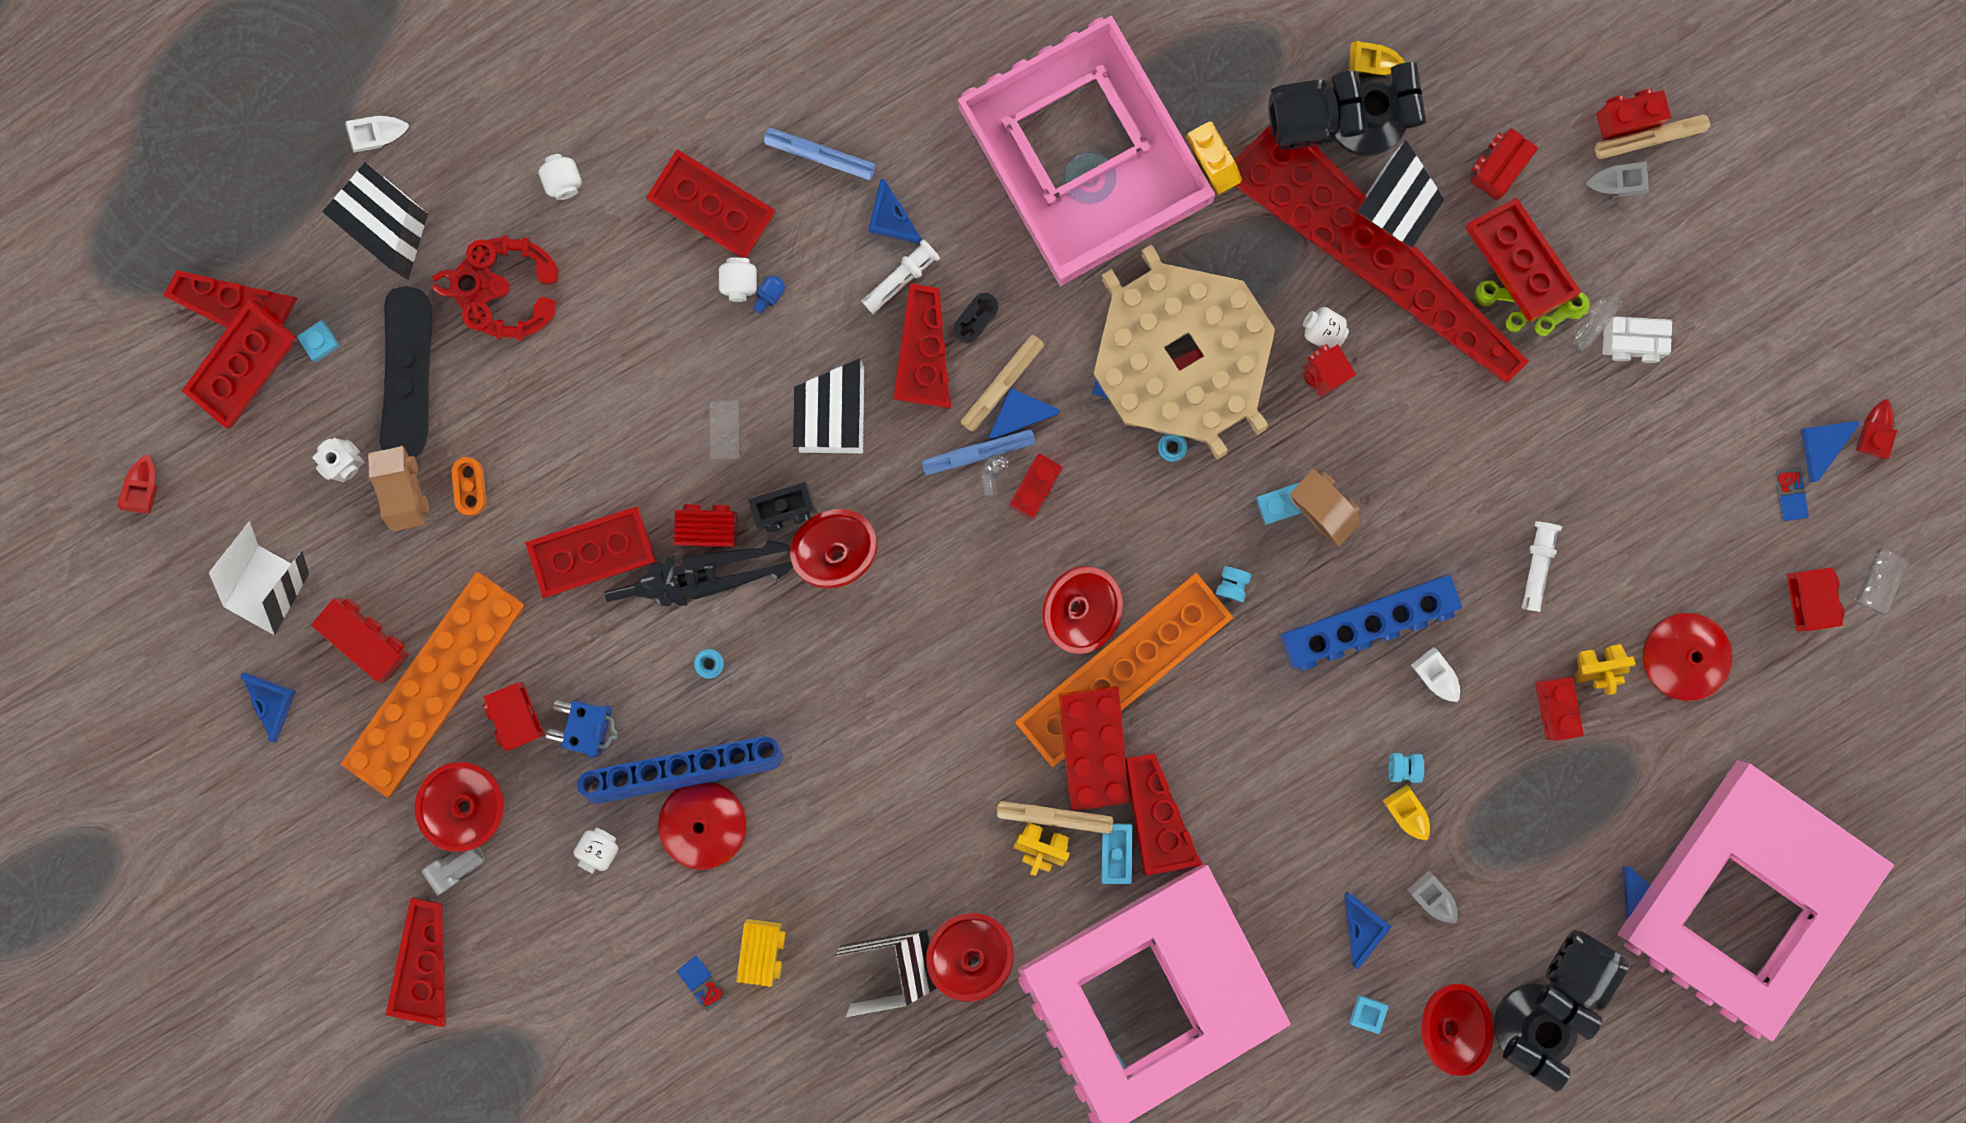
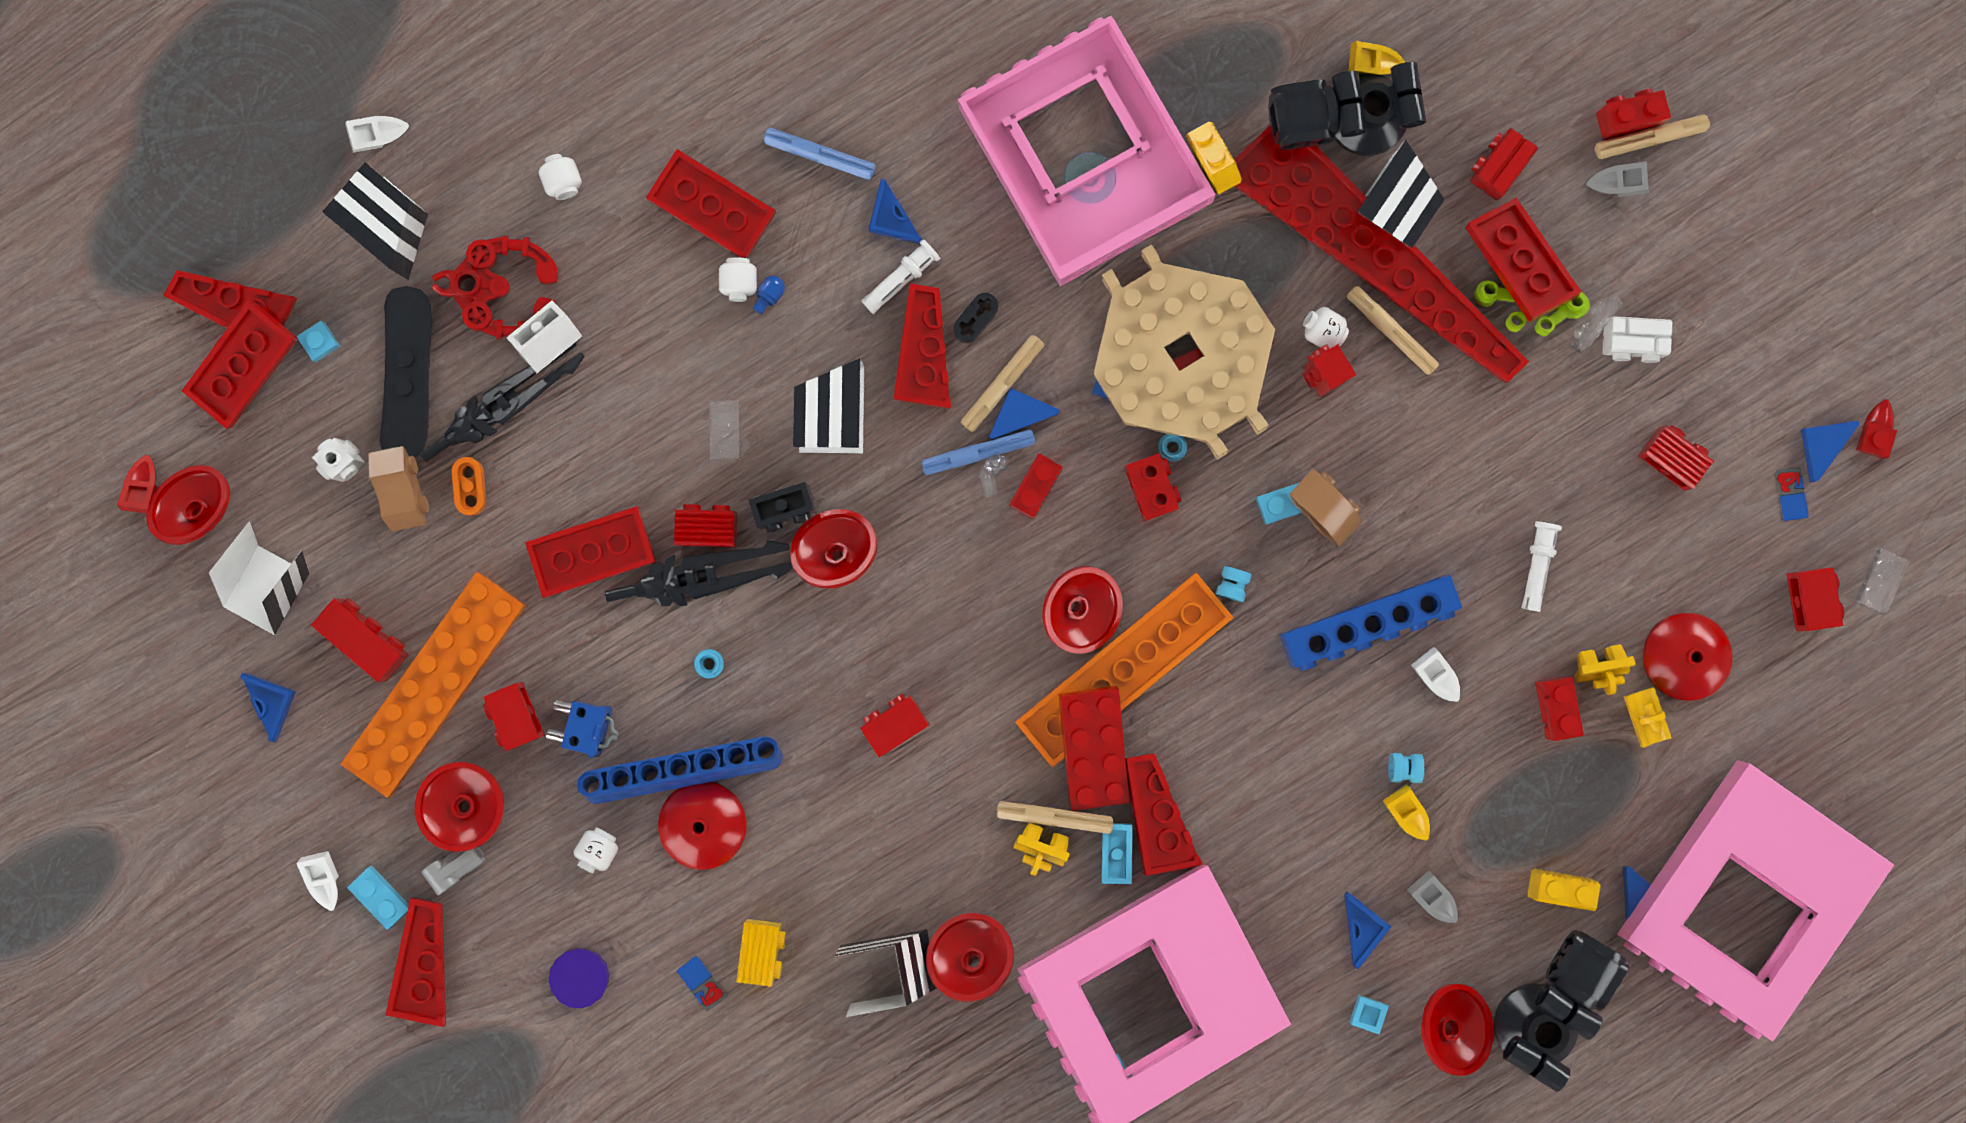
(188, 505): none -> red dish
(320, 878): none -> white plate
(379, 897): none -> medium azure plate
(476, 421): none -> black sword
(544, 339): none -> white brick
(579, 978): none -> dark purple tile
(895, 725): none -> red brick
(1152, 487): none -> red brick
(1392, 330): none -> tan axle
(1563, 889): none -> yellow brick
(1647, 717): none -> yellow hips
(1676, 457): none -> red brick

